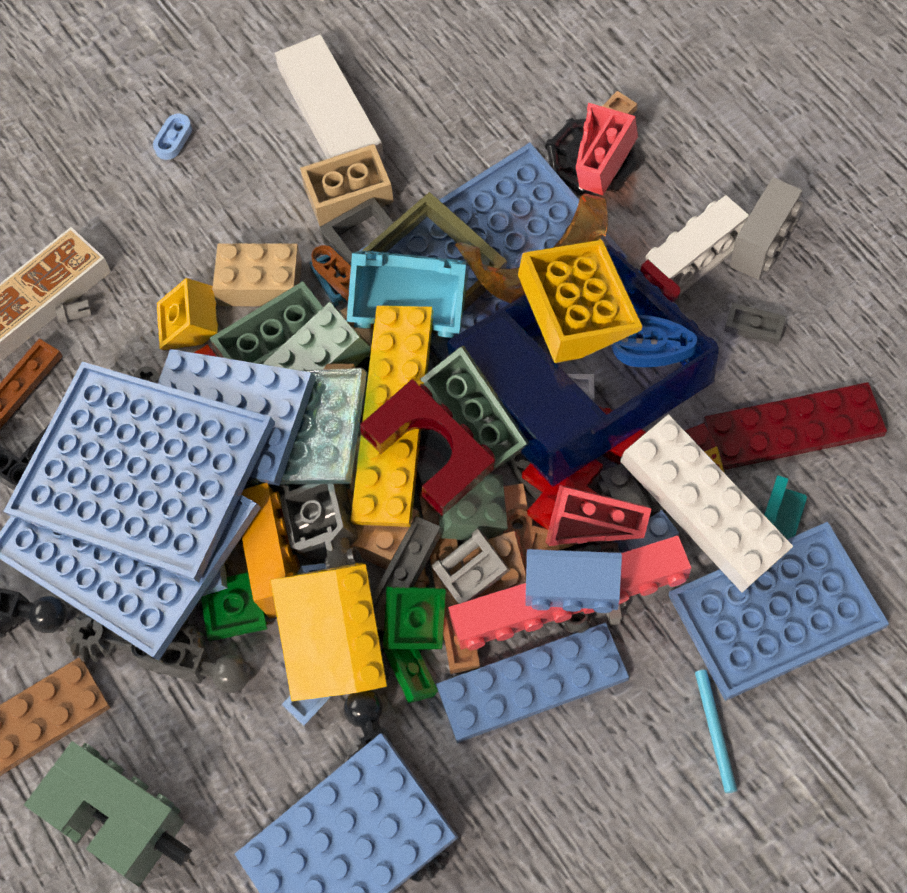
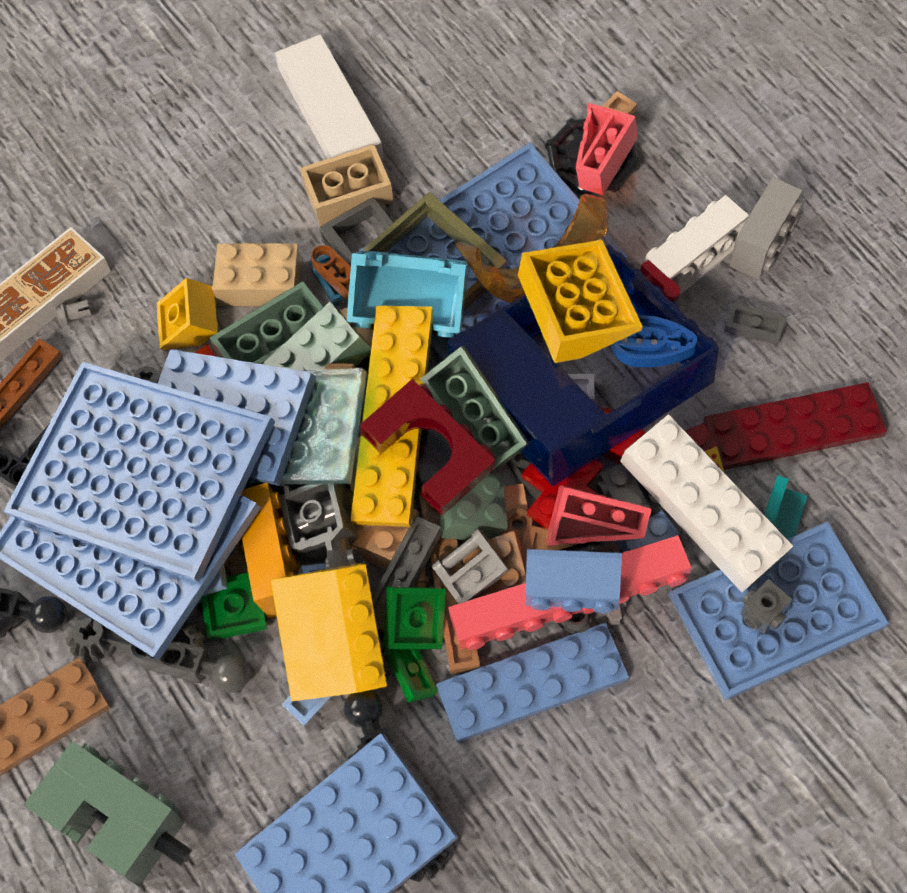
(171, 138): light blue plate -> none
(716, 731): medium azure bar -> none
(765, 607): none -> dark grey brick

